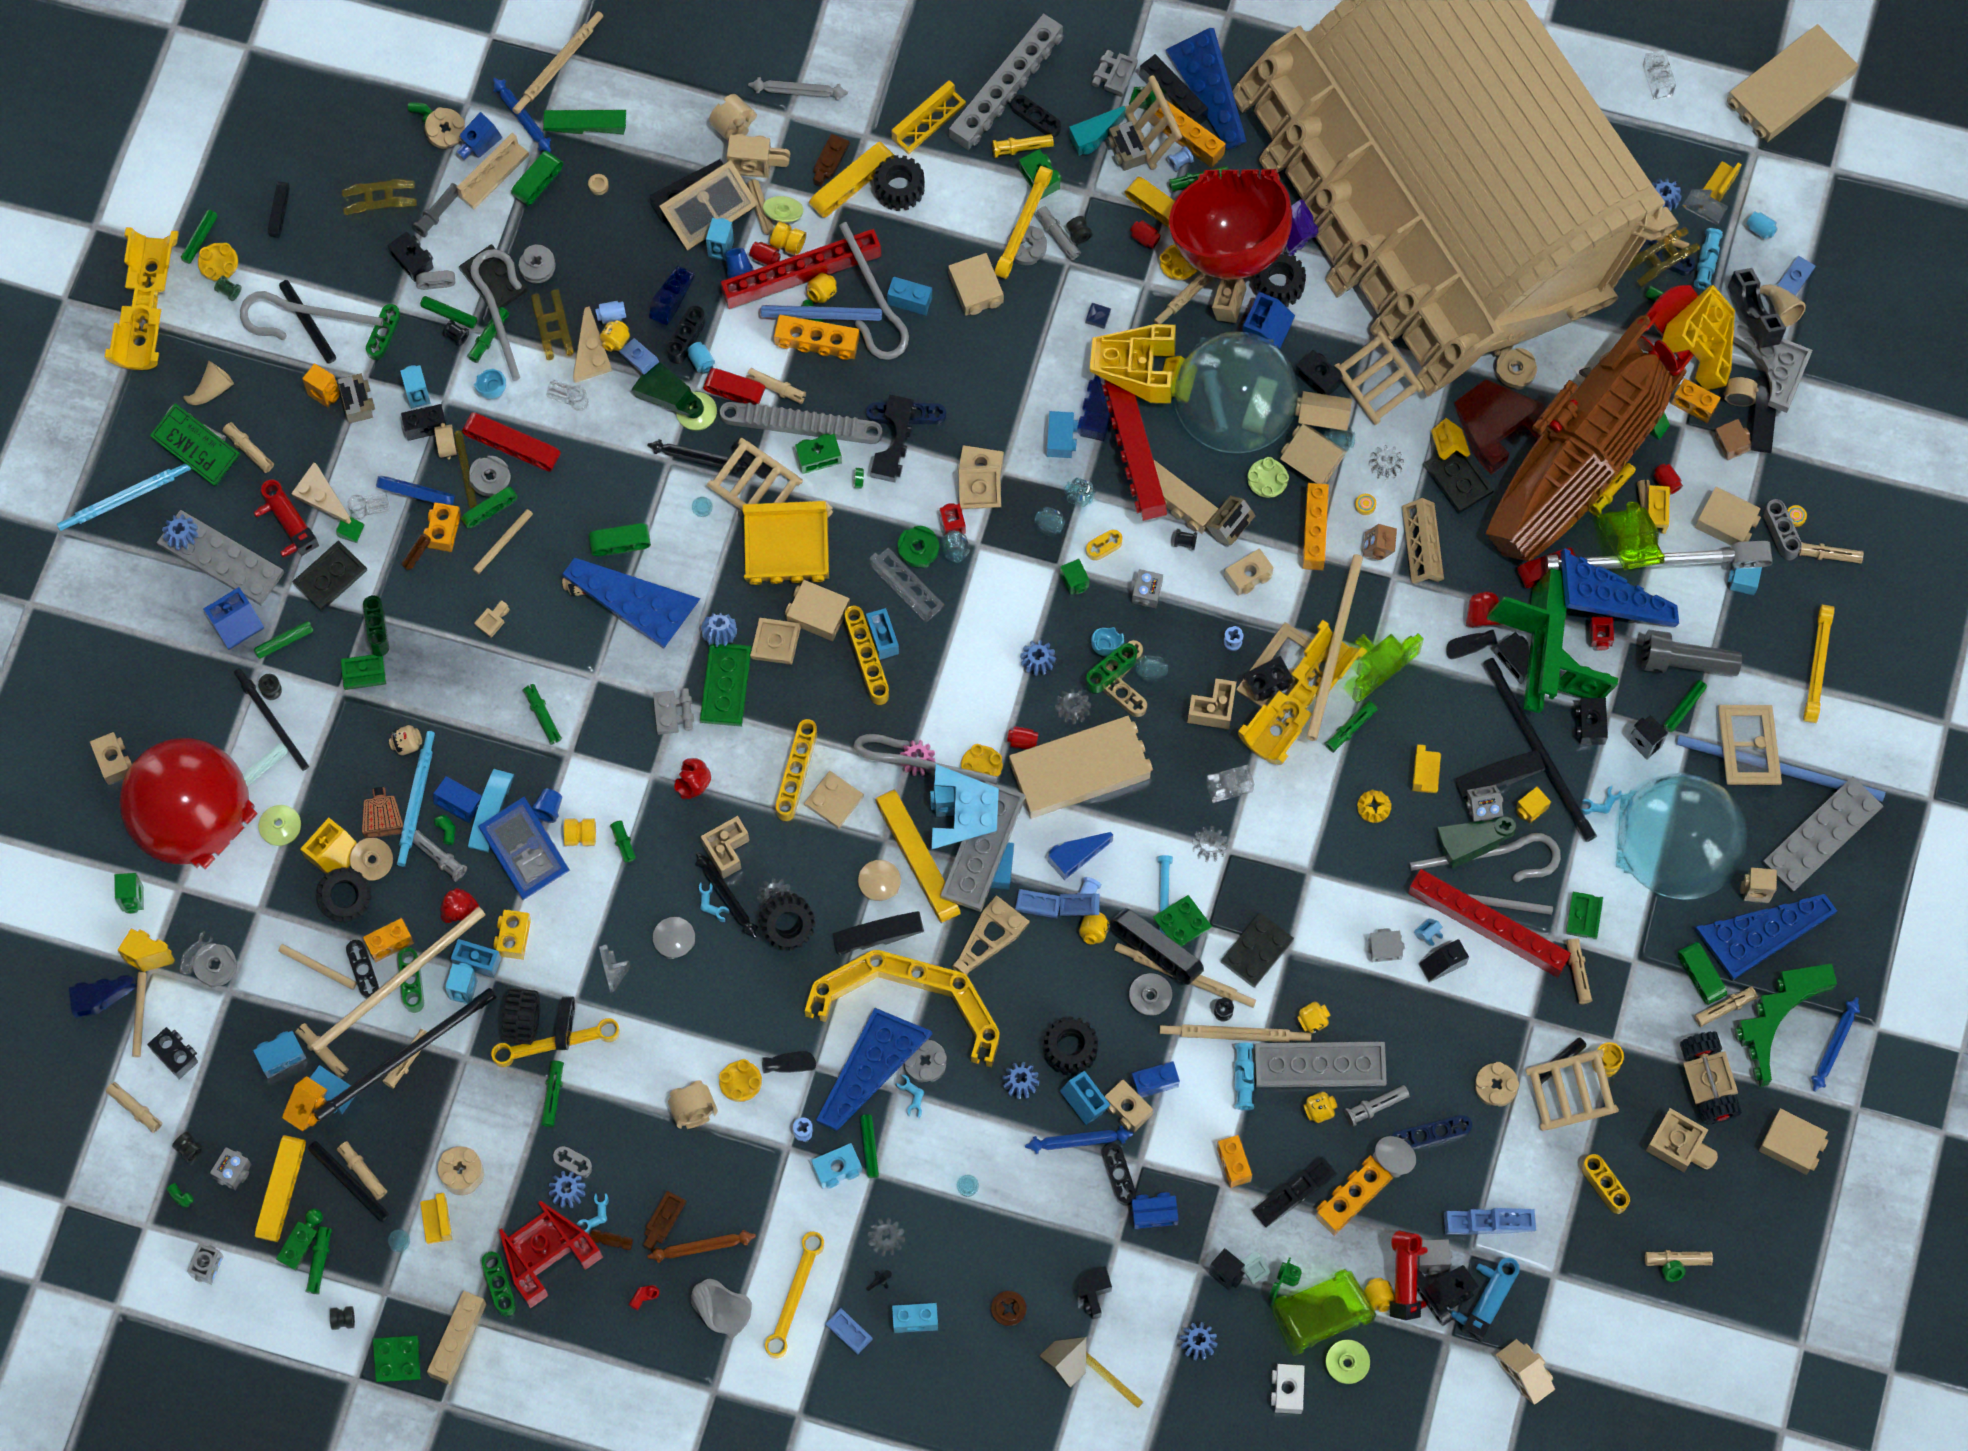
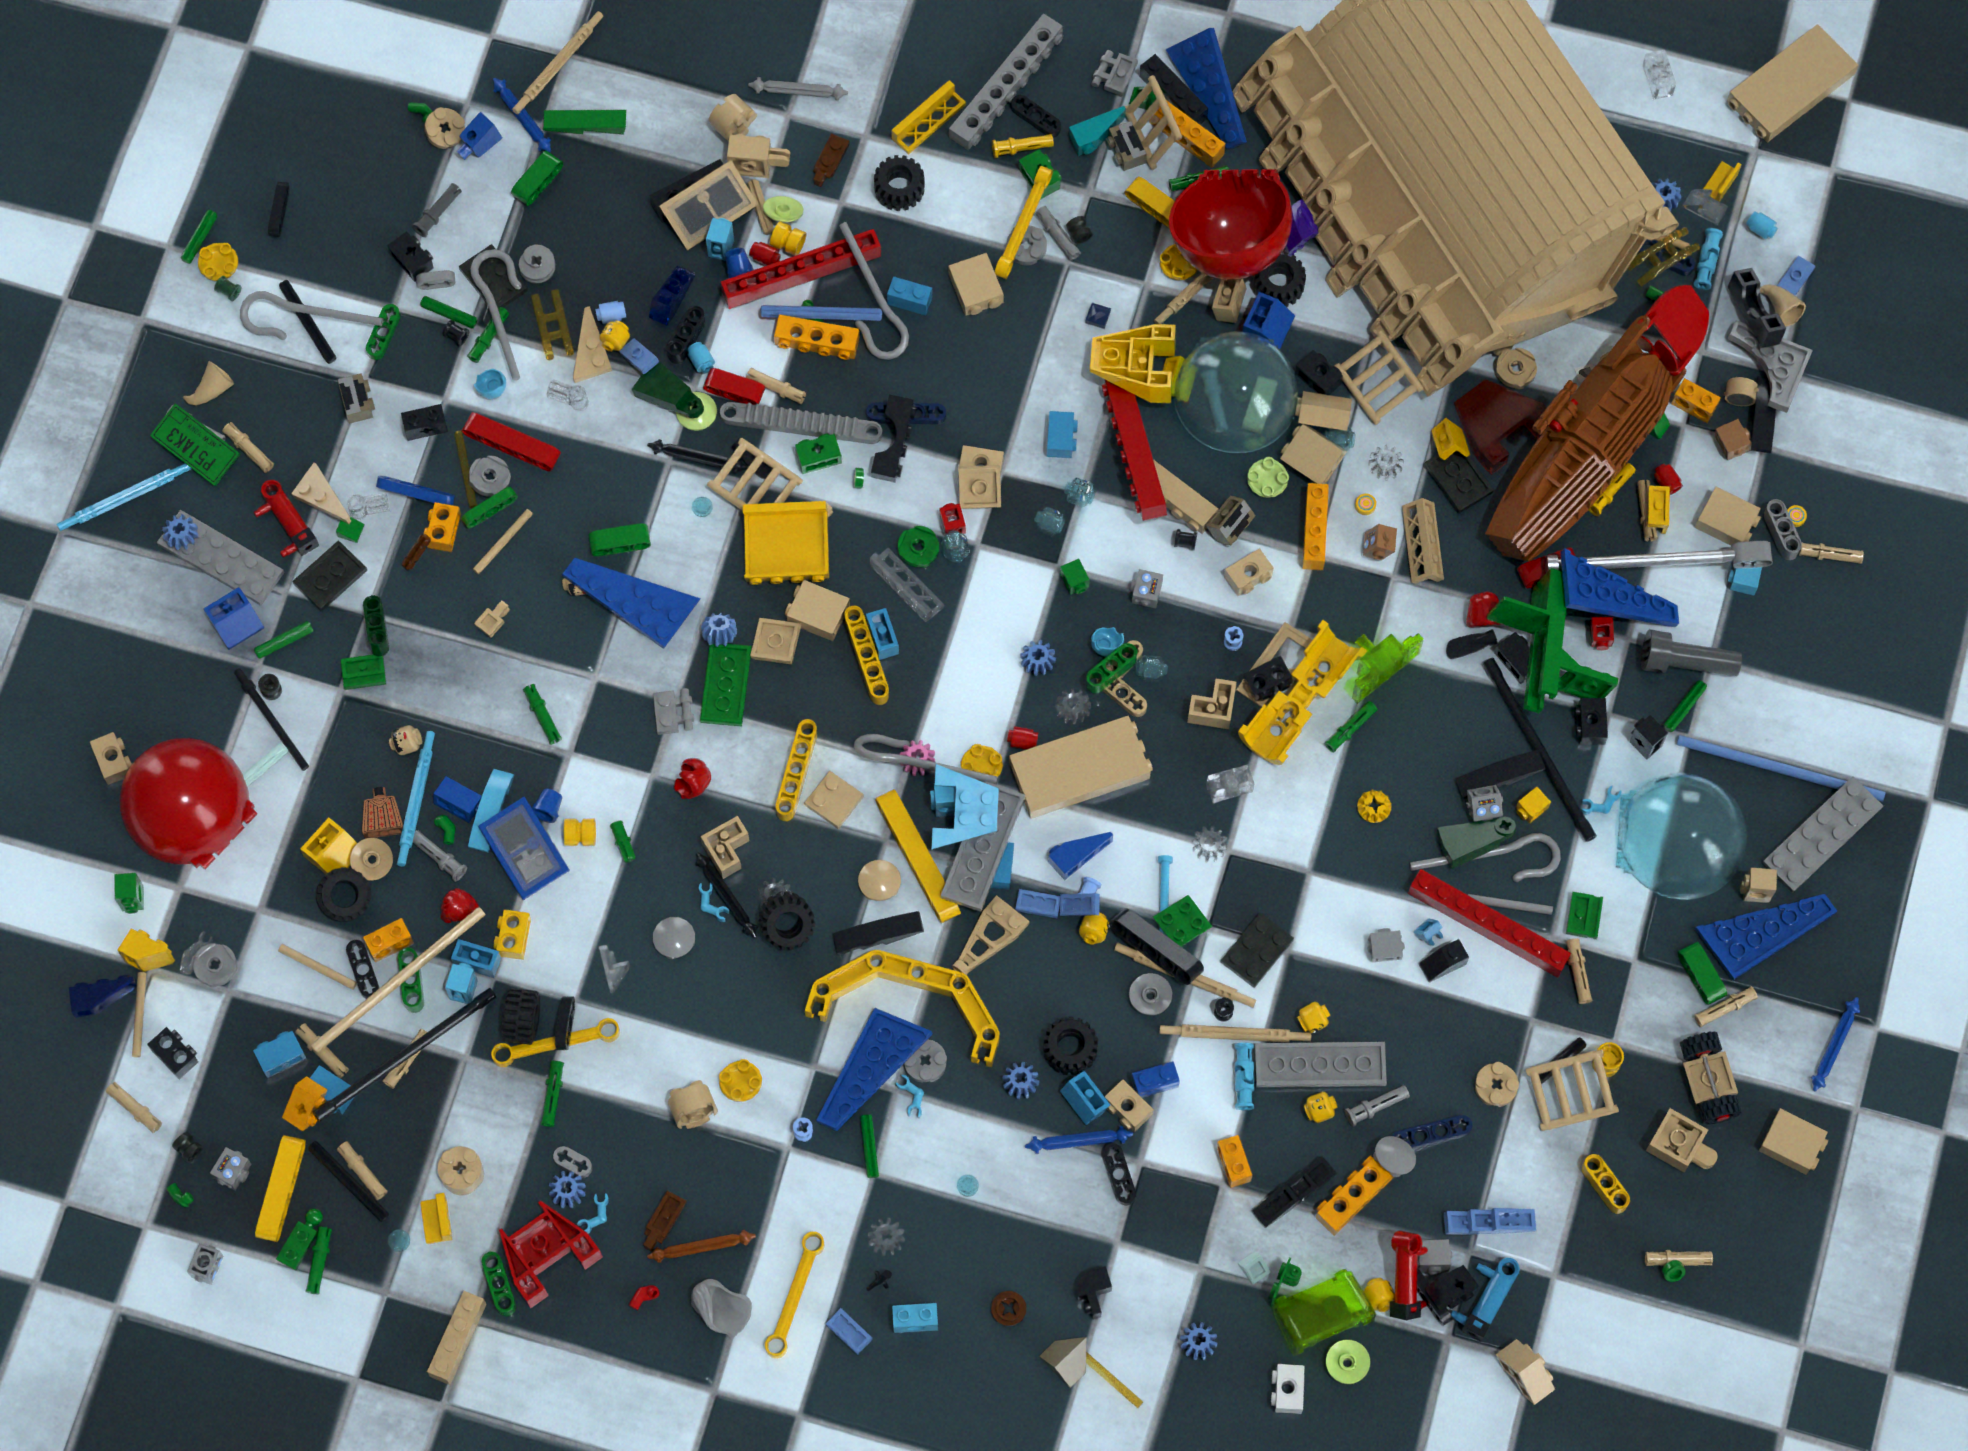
(139, 254): yellow piece -> none
(281, 834): yellowish green dish -> none
(321, 385): light orange brick -> none
(342, 1318): pearl dark grey wheel -> none
(389, 201): clear yellow piece -> none
(396, 1358): green hinge -> none
(415, 386): medium azure brick -> none
(445, 441): tan piece -> none
(492, 171): tan fence -> none
(598, 184): tan tile -> none
(611, 1239): reddish brown axle -> none
(789, 1062): black piece -> none
(821, 288): yellow head -> none
(845, 1156): medium azure brick -> none
(849, 180): yellow beam -> none
(1096, 416): clear blue slope -> none
(1106, 549): yellow beam -> none
(1145, 234): red brick -> none
(1154, 1211): blue brick -> none
(1180, 158): light blue bush -> none
(1227, 1269): black brick -> none
(1334, 648): tan piece -> none
(1426, 770): yellow panel -> none
(1632, 536): clear neon green brick -> none
(1708, 332): yellow wedge -> none
(1749, 745): tan door -> none
(1759, 1032): green arch -> none
(1813, 703): yellow piece -> none

